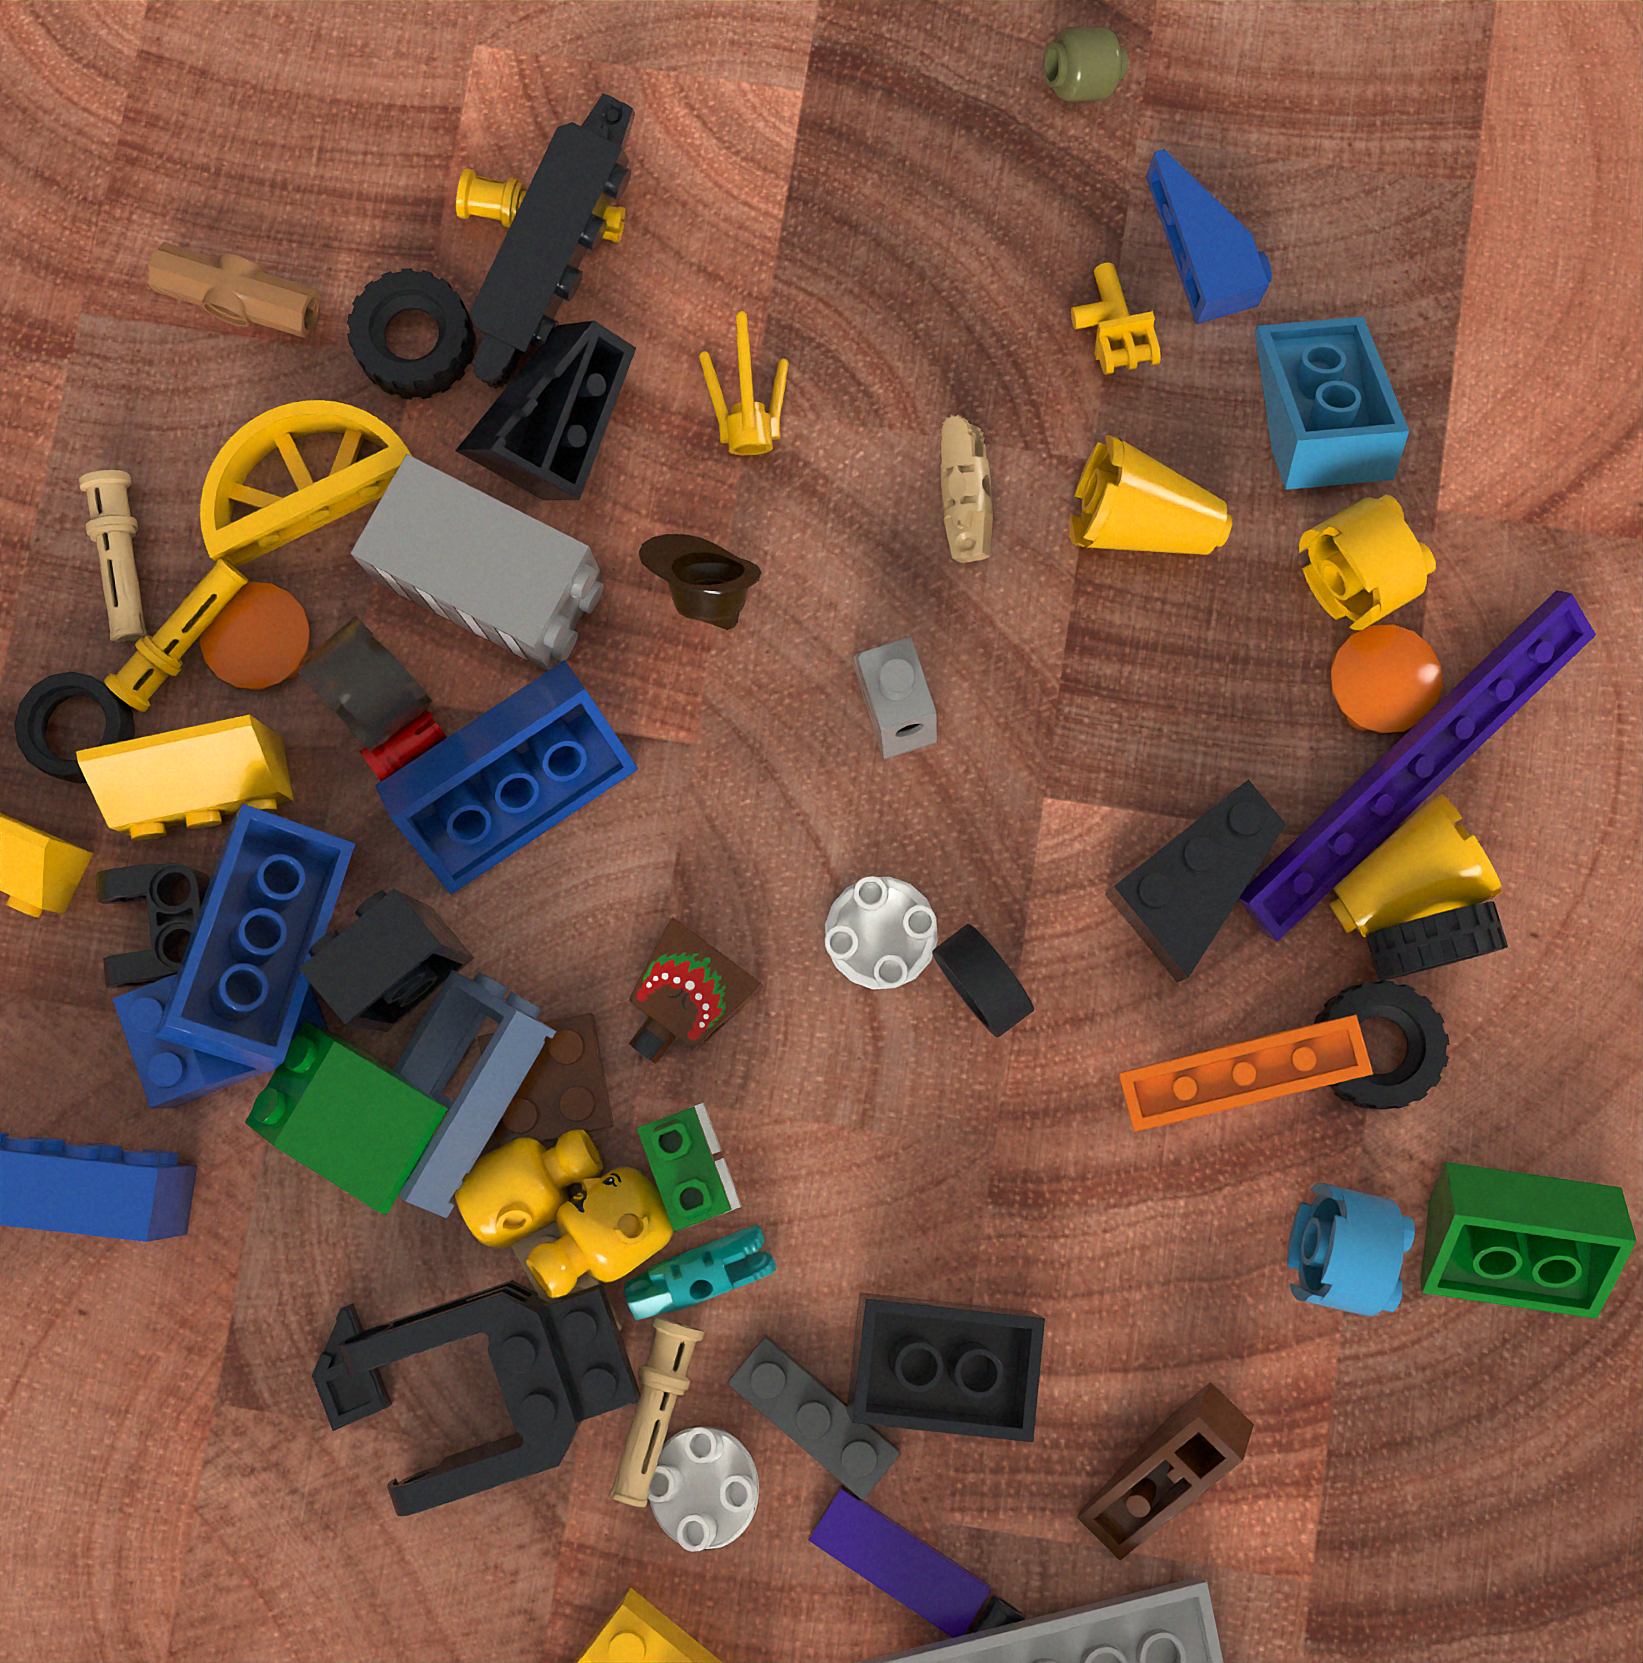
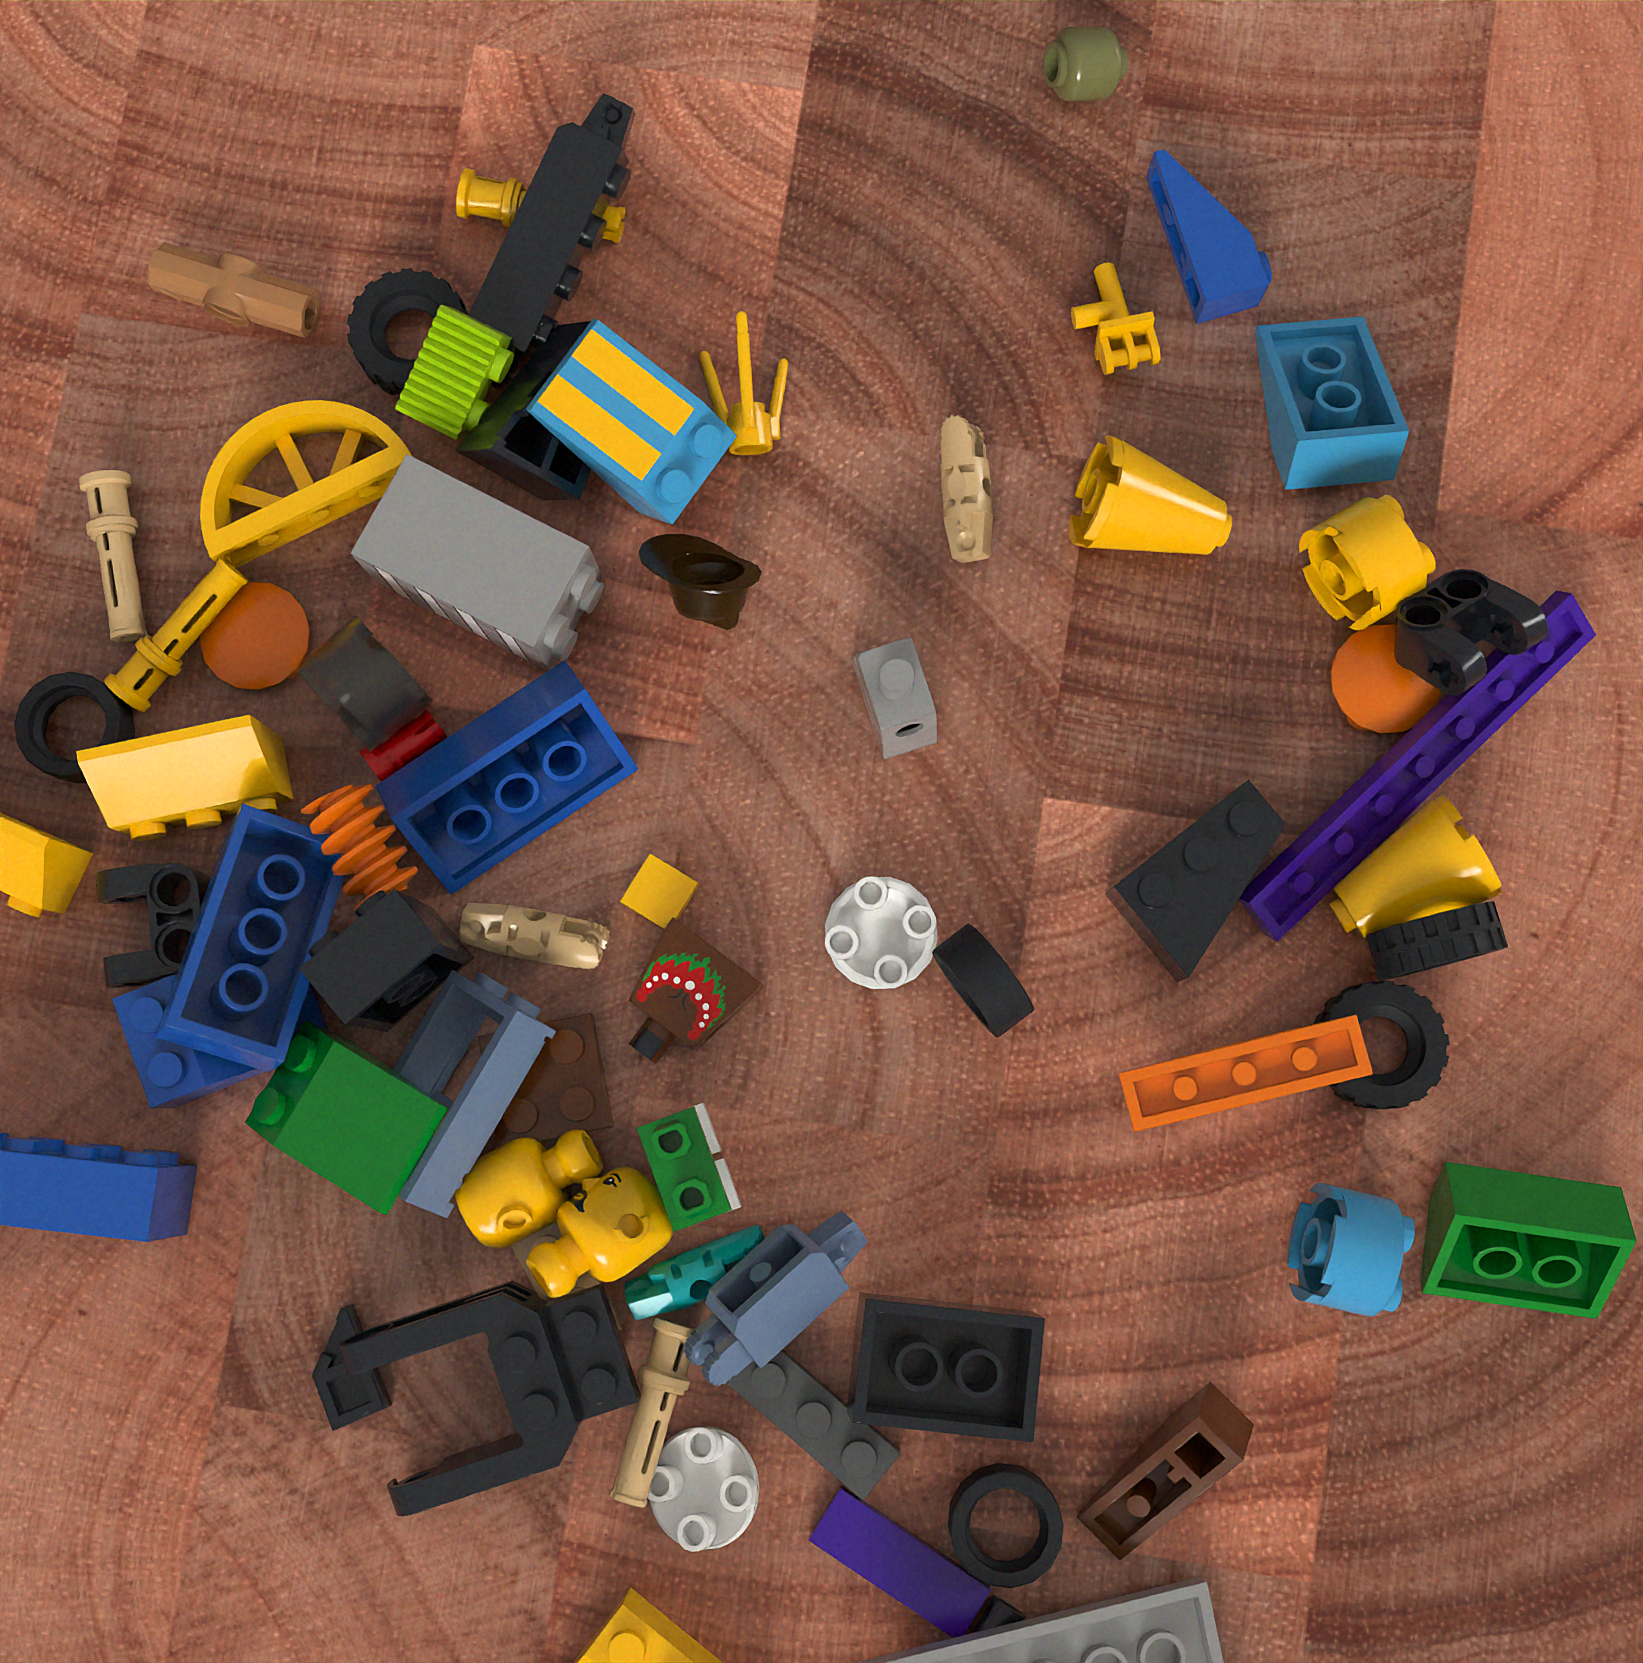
(359, 842): none -> orange piece
(455, 373): none -> lime brick
(533, 935): none -> tan hinge
(631, 423): none -> dark azure slope
(659, 892): none -> yellow tile
(773, 1296): none -> sand blue hinge
(1047, 1546): none -> black tyre
(1450, 615): none -> black piece

